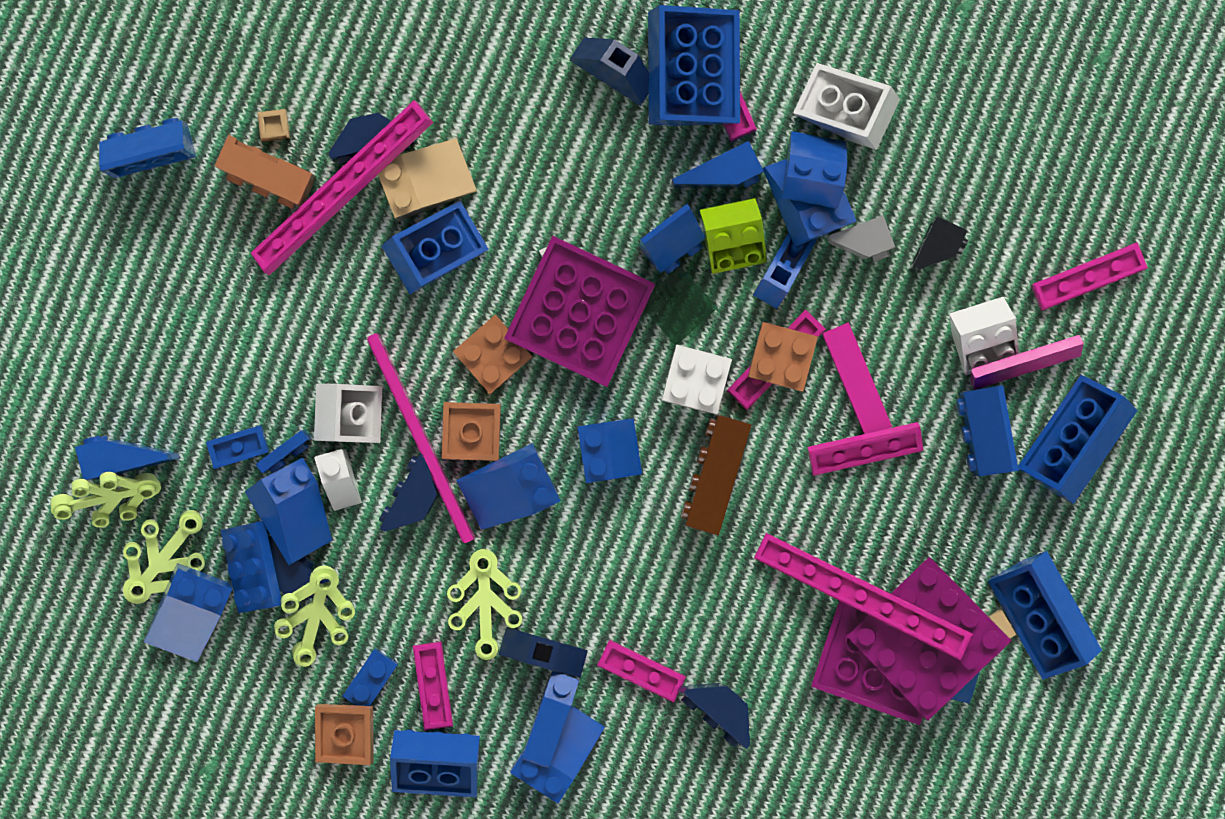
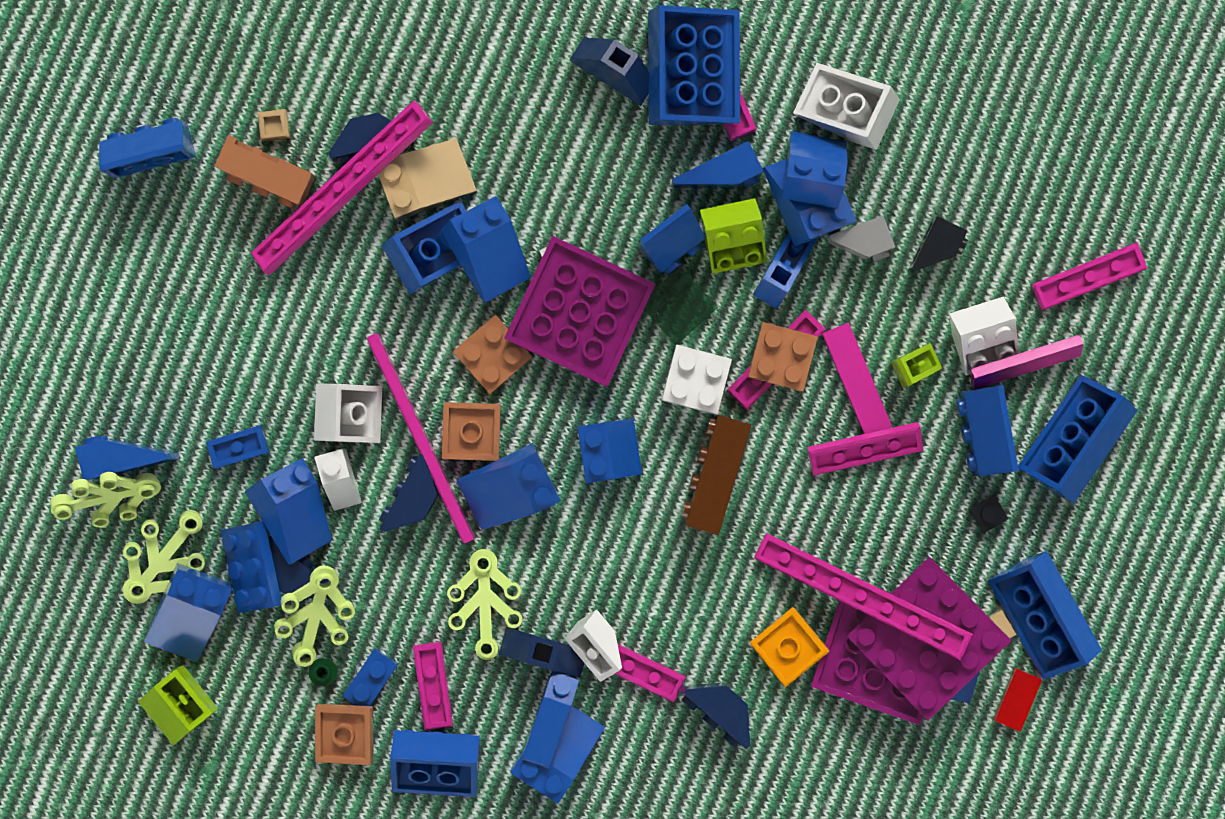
(178, 704): none -> lime slope
(275, 460): blue plate -> none
(331, 668): none -> dark green plate
(487, 249): none -> blue slope
(596, 645): none -> white slope
(789, 647): none -> light orange tile
(916, 365): none -> lime slope
(988, 513): none -> black plate
(1017, 699): none -> red tile

